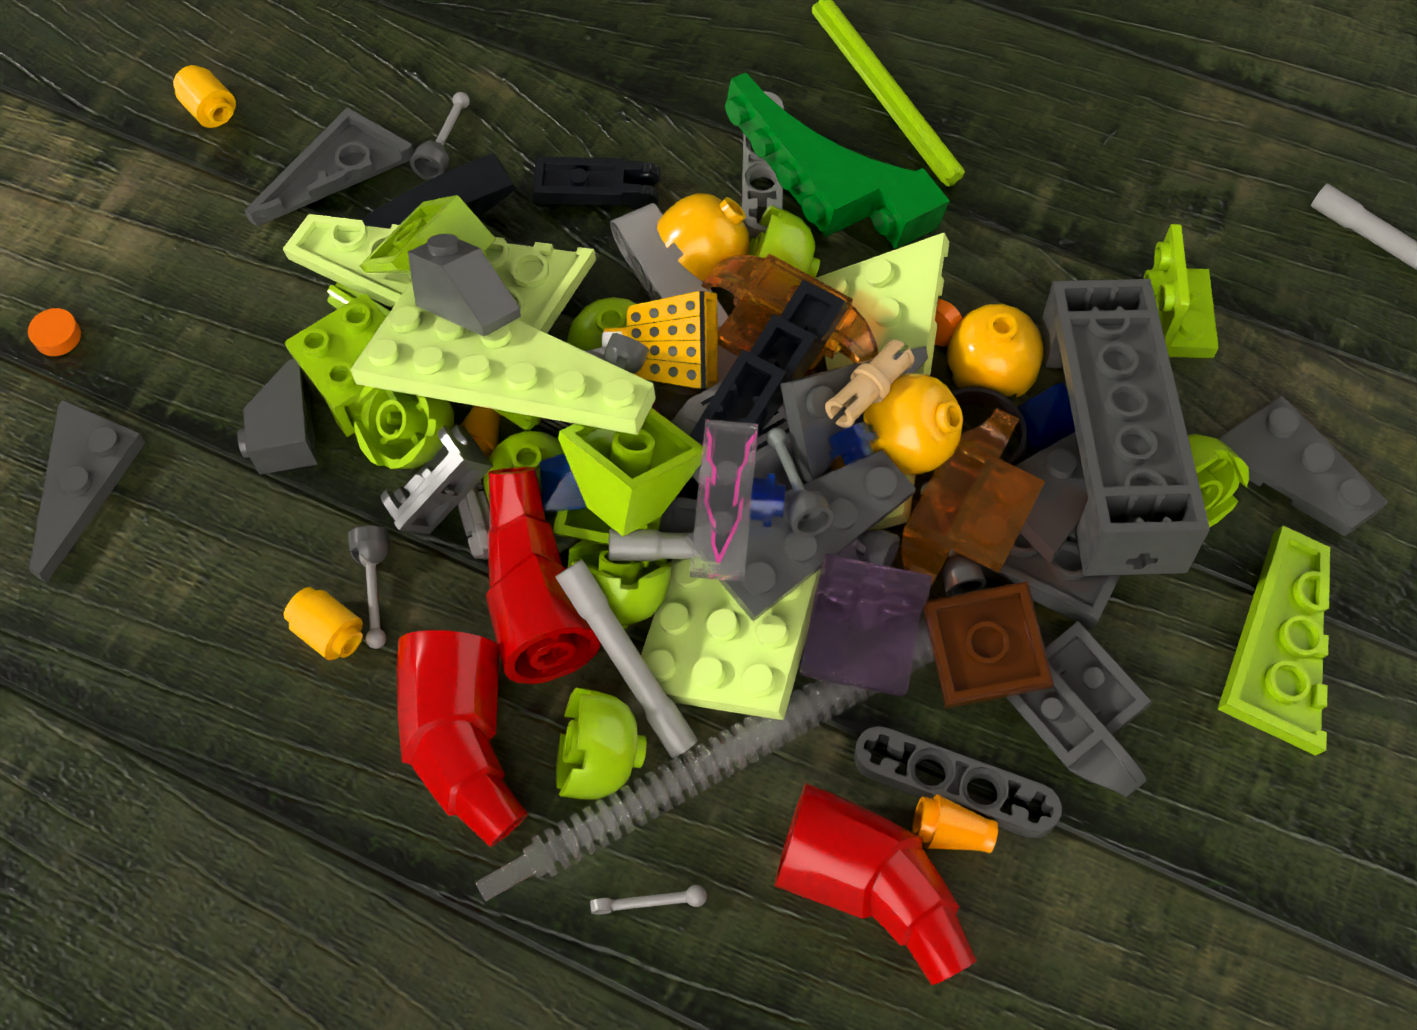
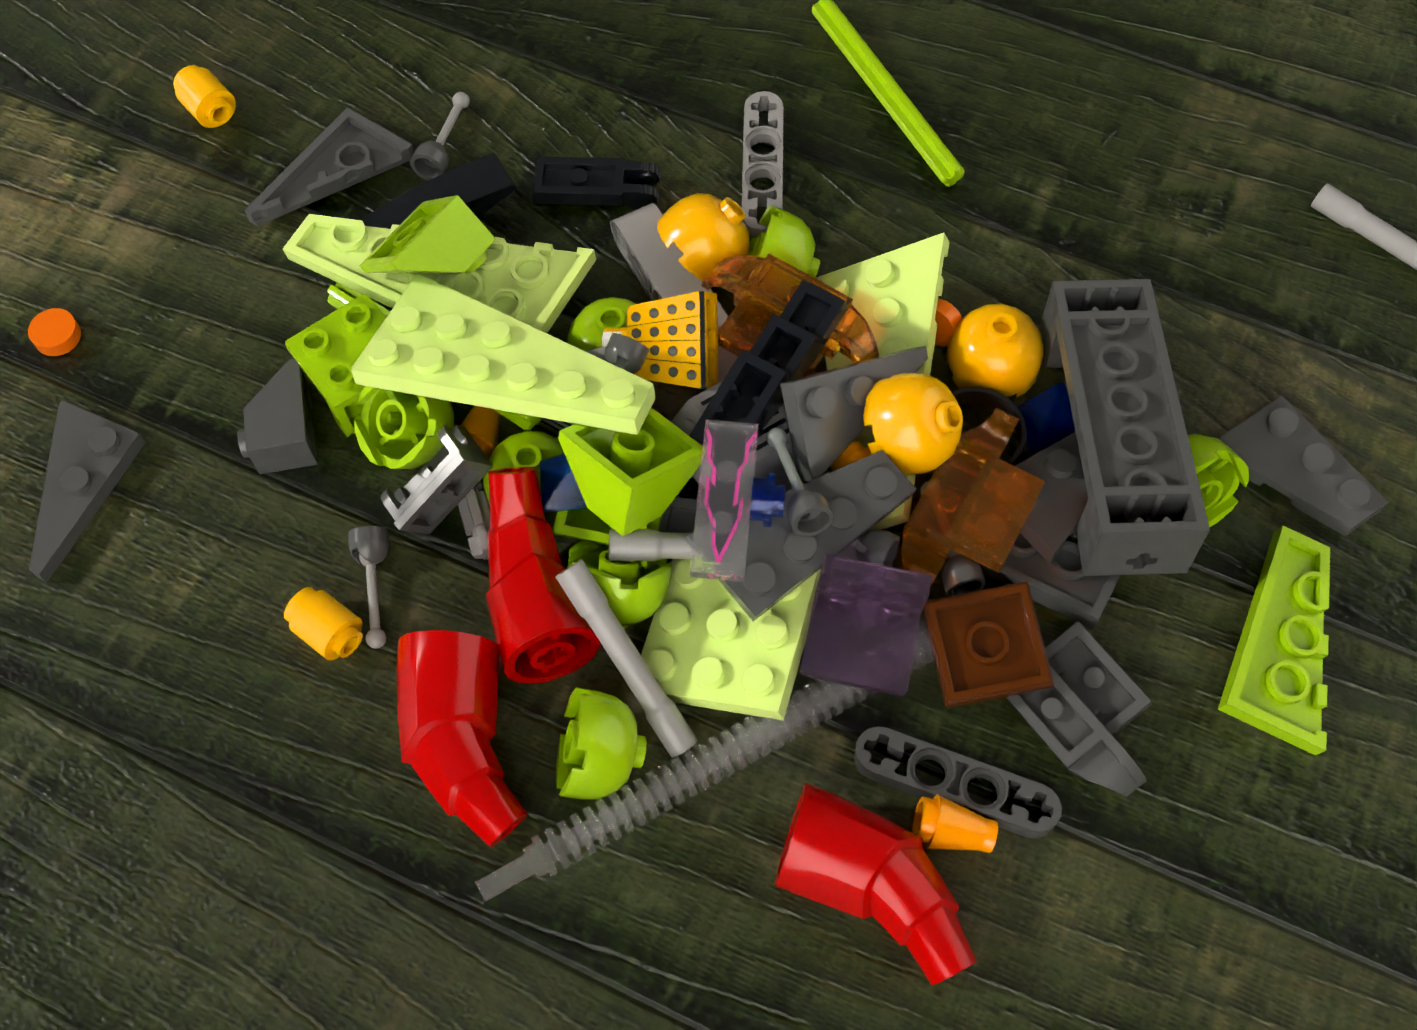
(460, 285): dark grey slope -> none
(694, 896): light grey hinge -> none
(830, 180): green arch -> none
(853, 443): clear blue plate -> none
(869, 383): tan pin -> none
(1183, 300): lime bracket -> none

